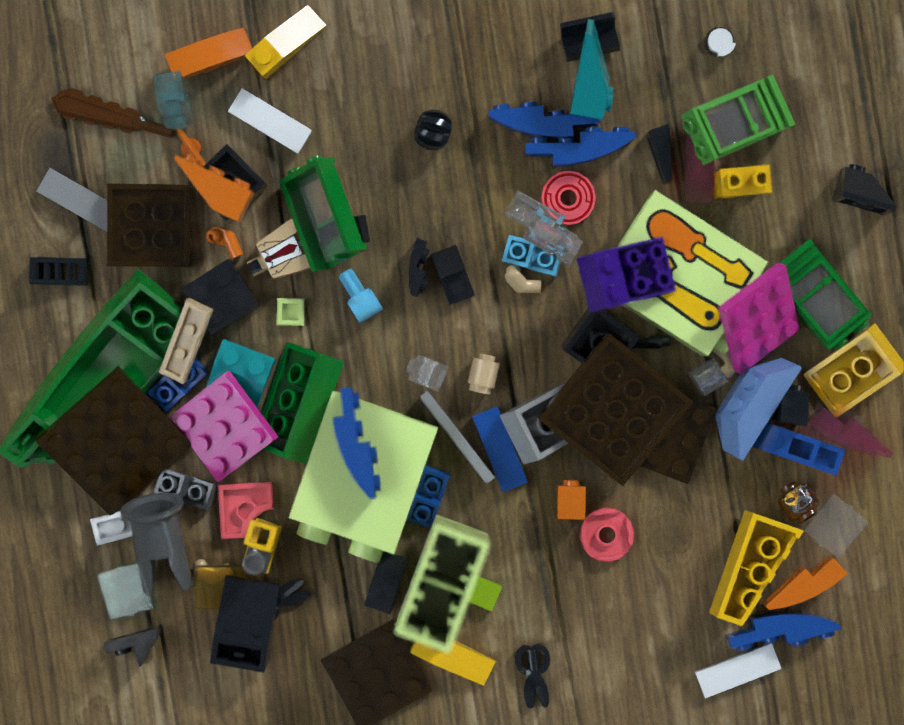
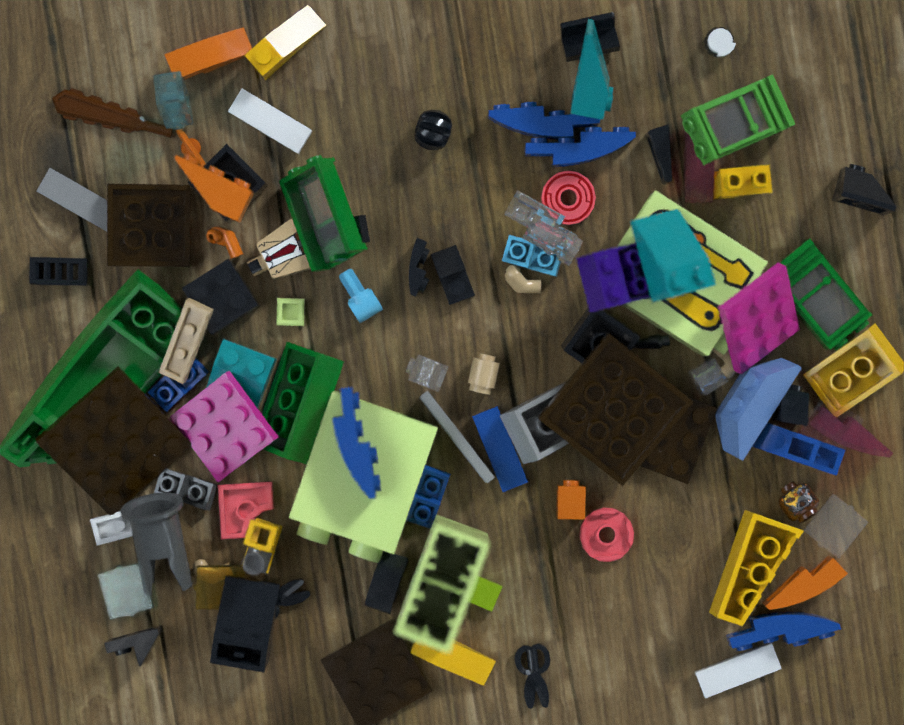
(671, 256): none -> teal slope

